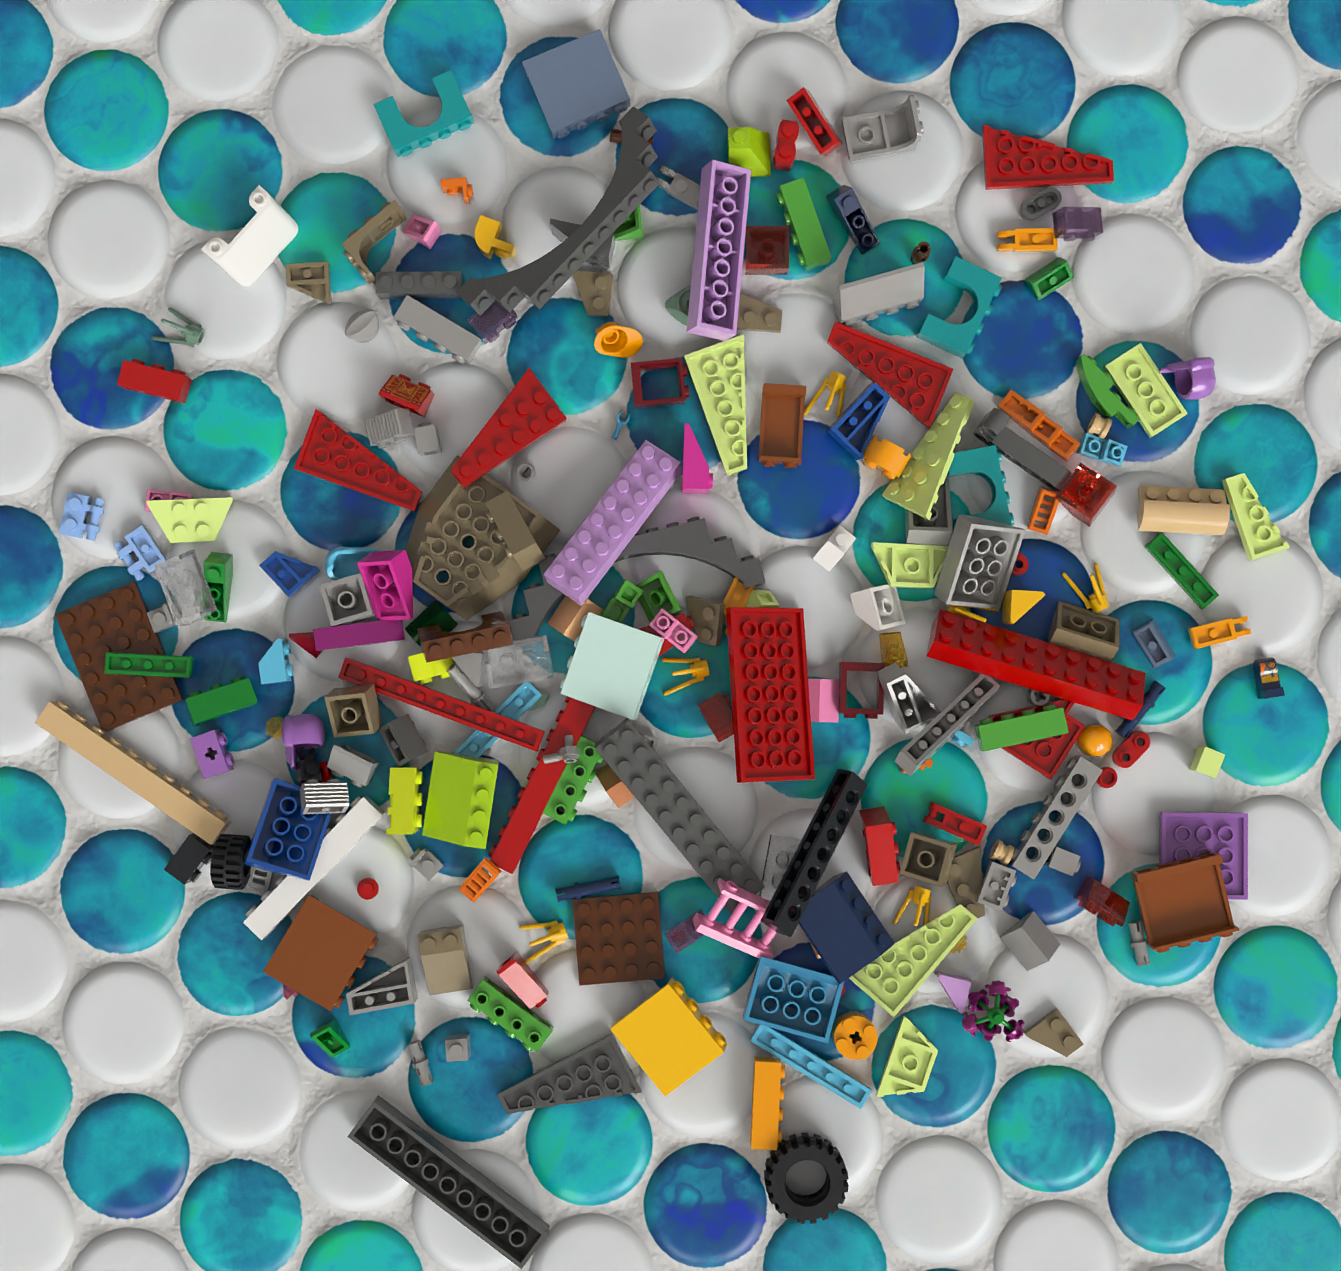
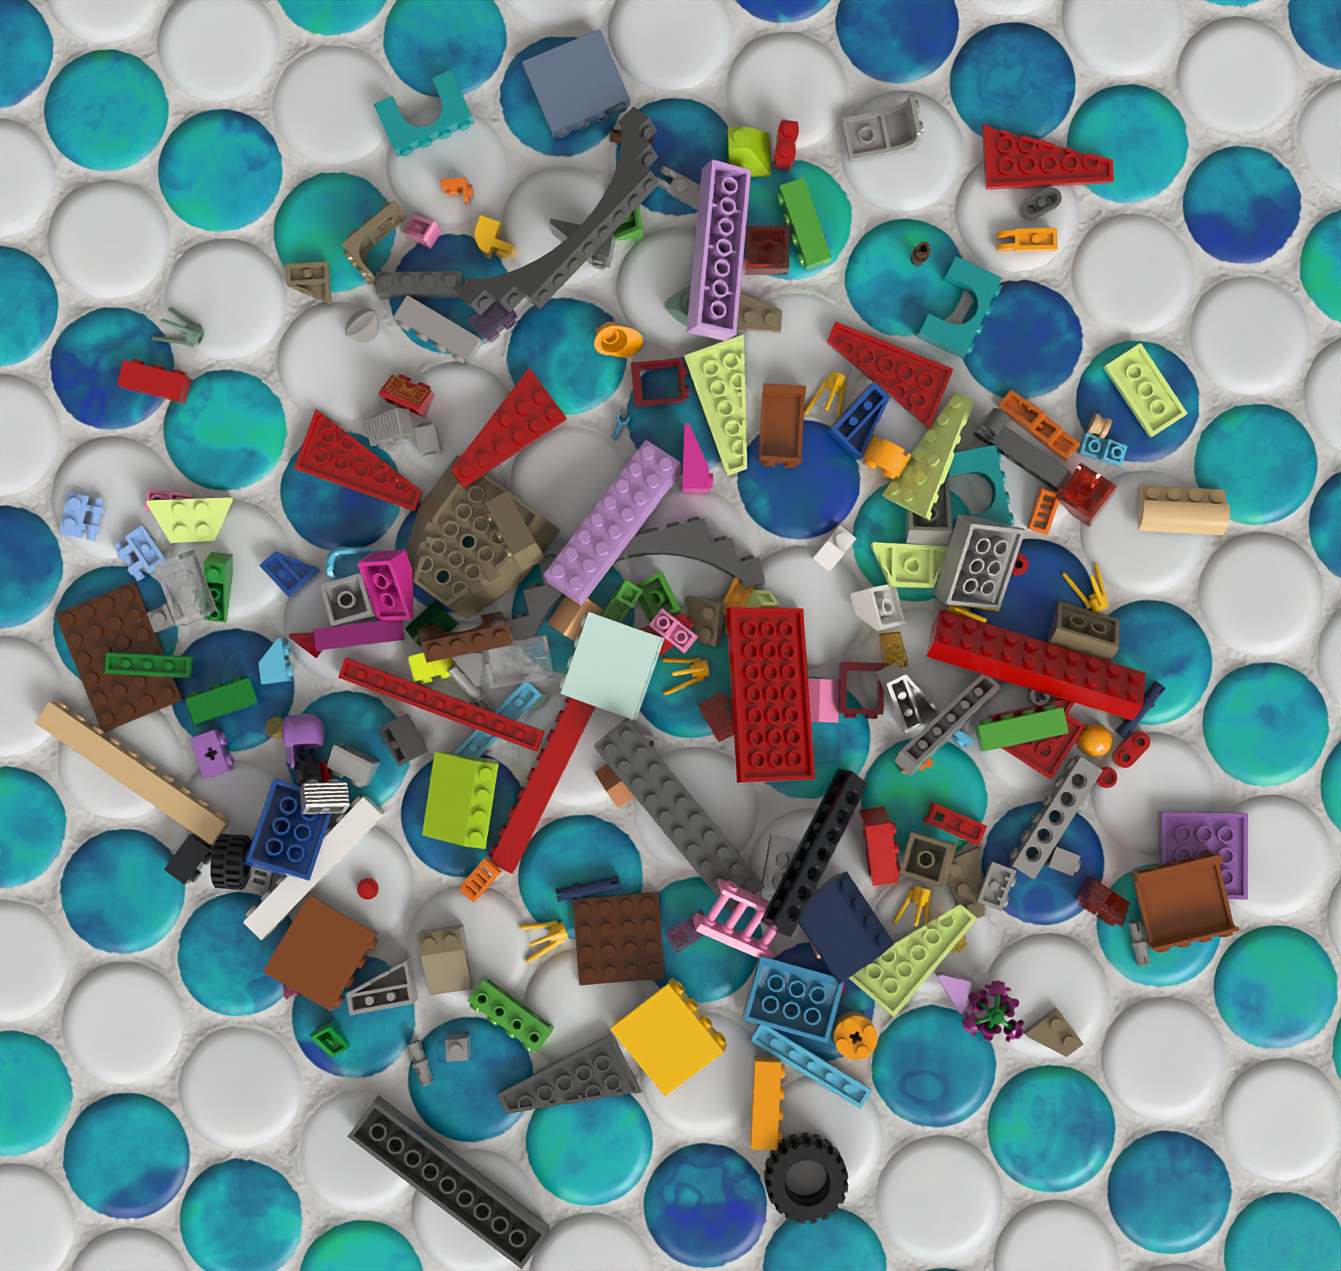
(257, 242): white windscreen -> none
(353, 710): dark tan brick -> none
(405, 800): neon yellow wedge -> none
(426, 863): light grey bracket -> none
(523, 468): light grey hinge -> none
(523, 981): slope -> none
(568, 752): light grey piece -> none
(572, 782): bright green brick -> none
(595, 292): dark tan wing -> none
(814, 121): red brick -> none
(853, 218): dark blue slope -> none
(879, 294): light grey slope -> none
(908, 1062): yellowish green wing -> none
(1001, 852): tan wheel -> none
(1017, 603): yellow slope -> none
(1030, 941): light grey slope -> none
(1049, 278): green slope -> none
(1077, 223): clear purple brick -> none
(1097, 388): bright green slope -> none
(1154, 643): sand blue slope -> none
(1181, 570): green tile -> none
(1193, 378): medium lavender piece -> none
(1207, 761): yellowish green panel -> none
(1216, 632): light orange hinge -> none
(1252, 520): yellowish green wing -> none
(1267, 678): dark blue leg -> none

